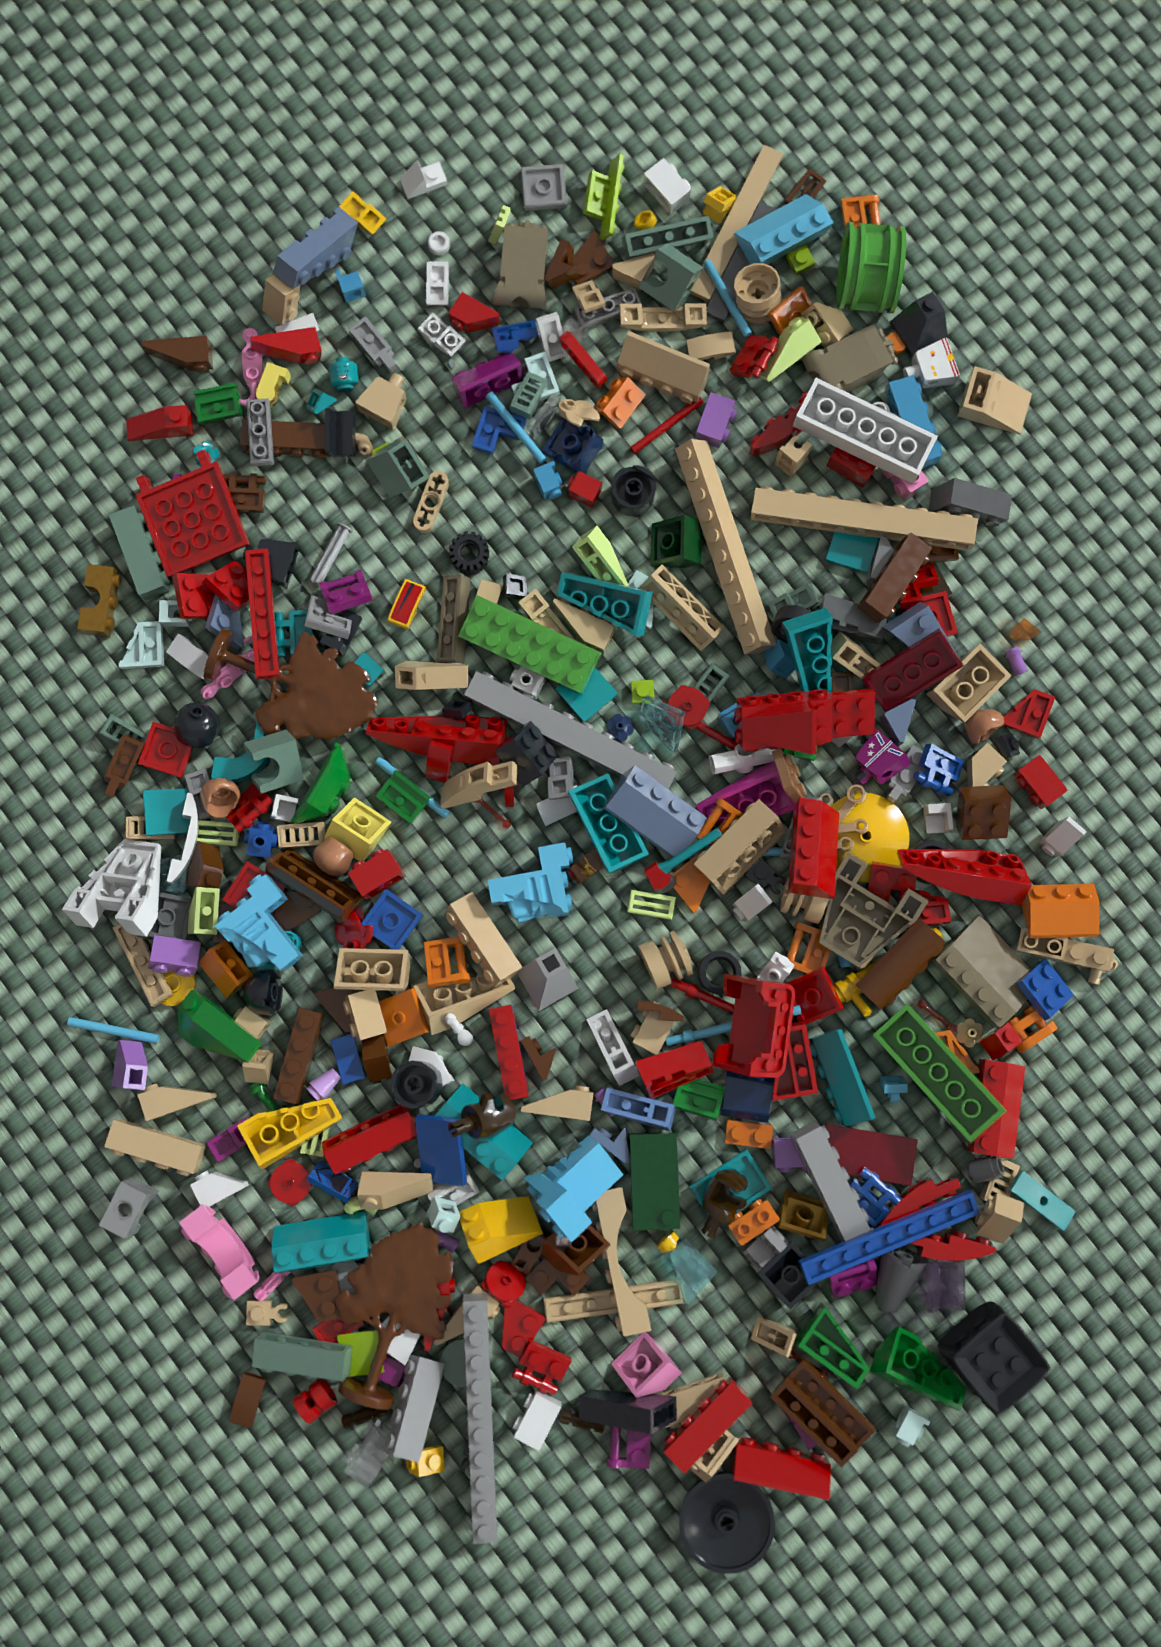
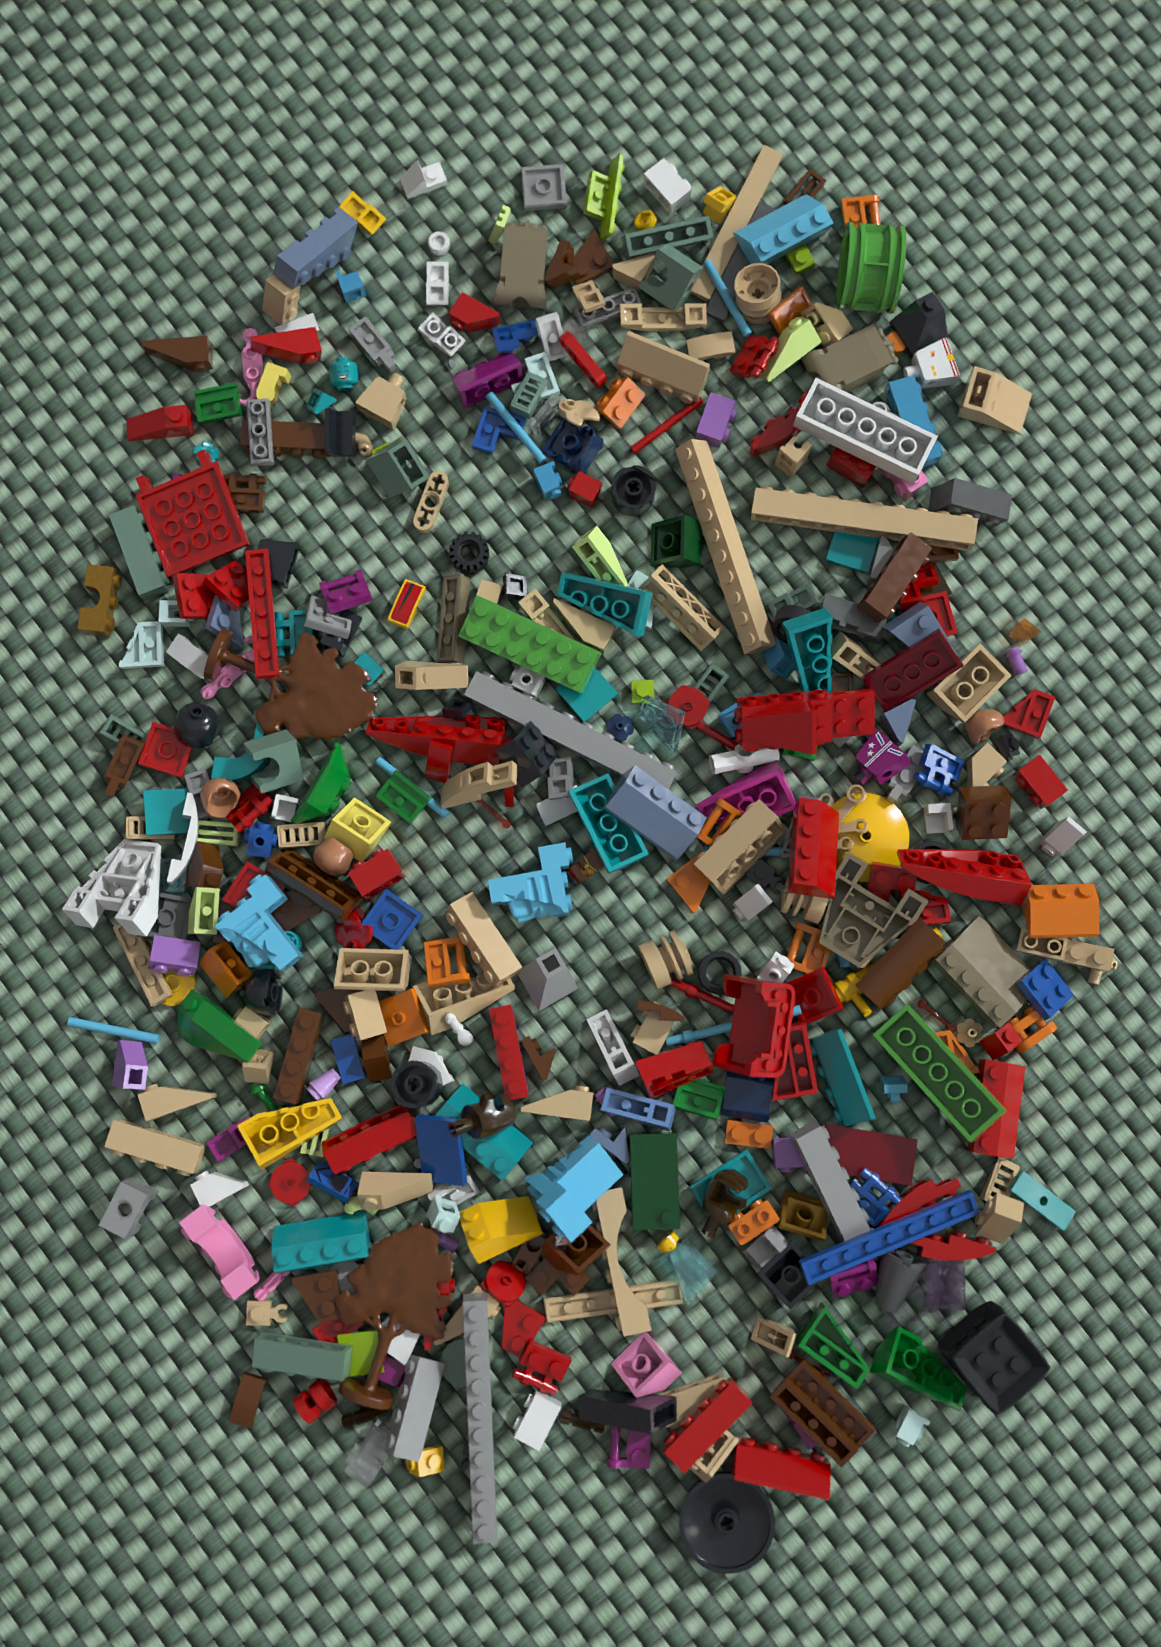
(330, 553): light grey axle -> none
(633, 893): yellowish green tile -> none
(659, 873): piece -> none
(789, 775): medium nougat plate -> none
(985, 1169): dark grey brick -> none

